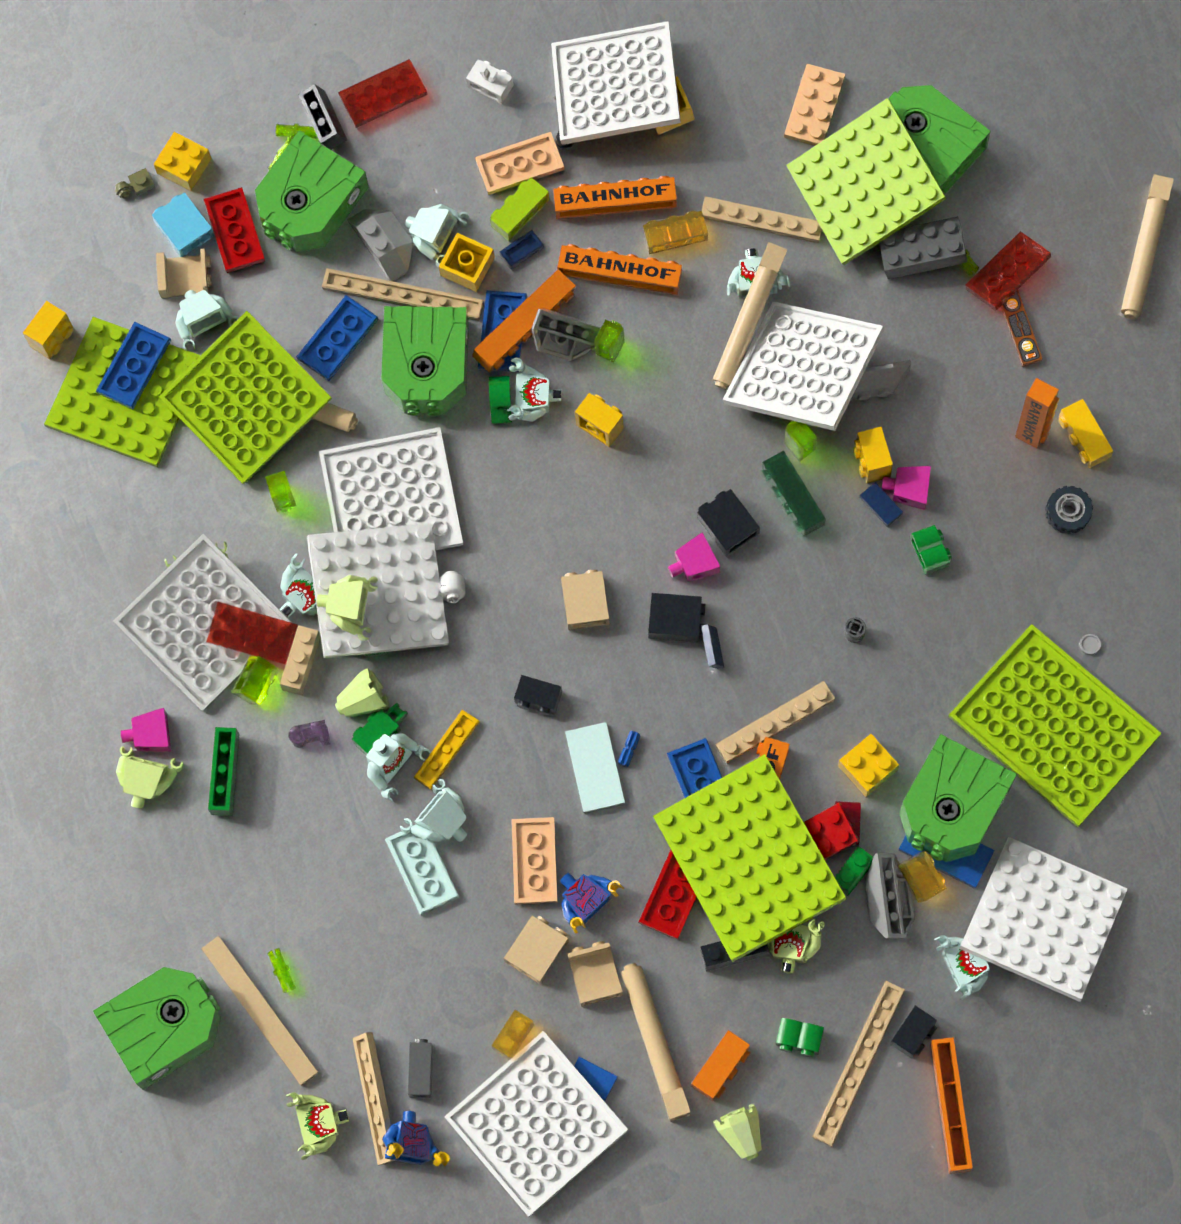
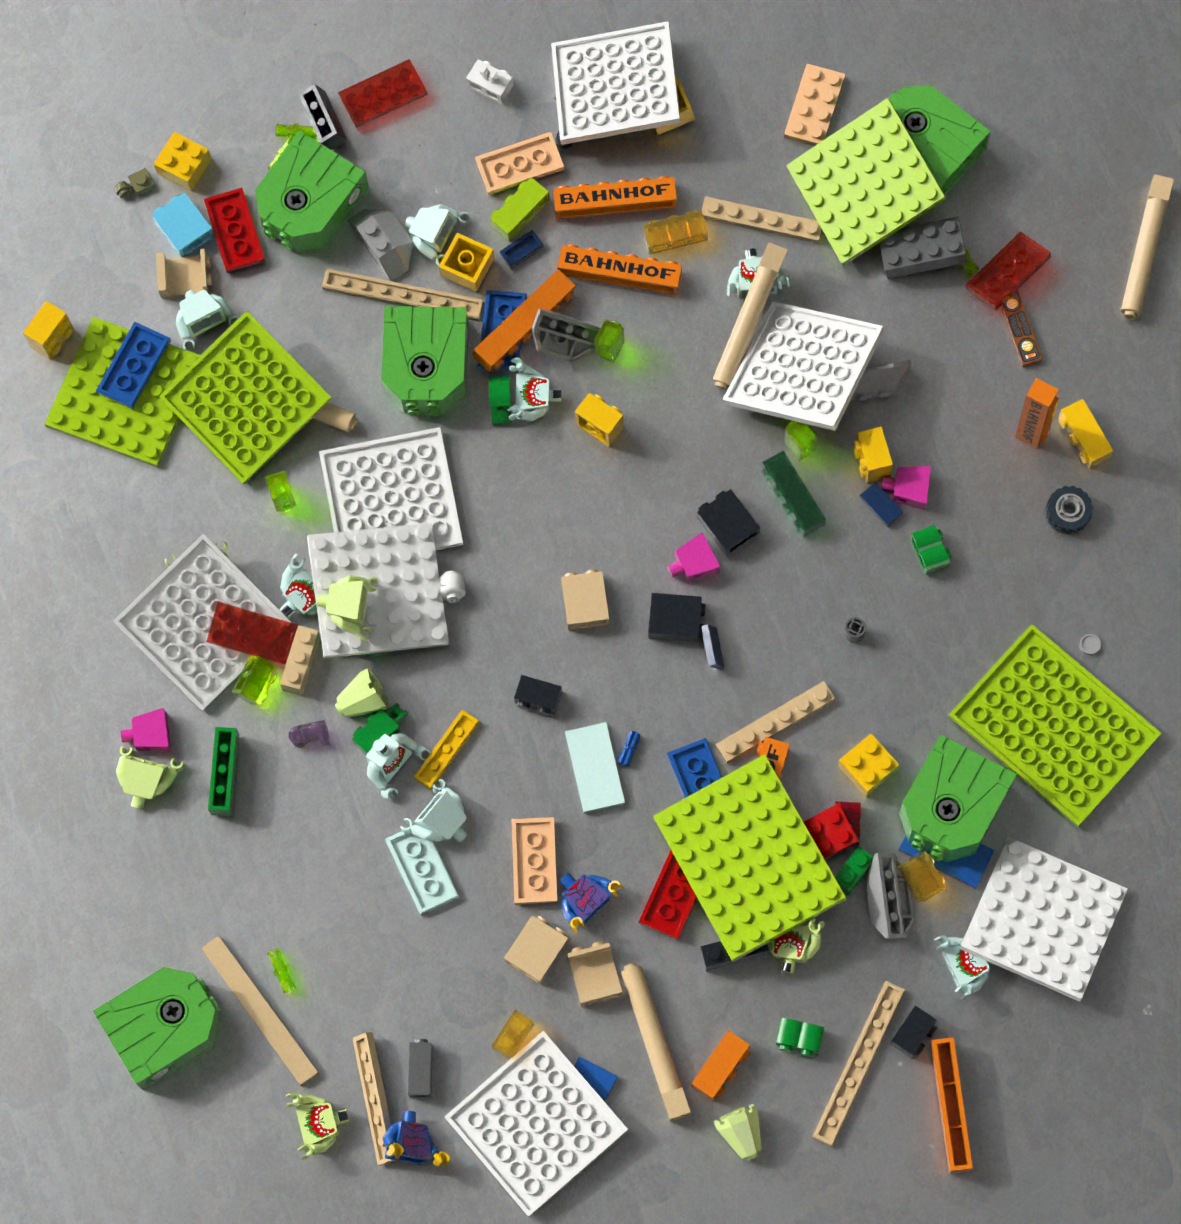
(337, 338): blue tile -> none

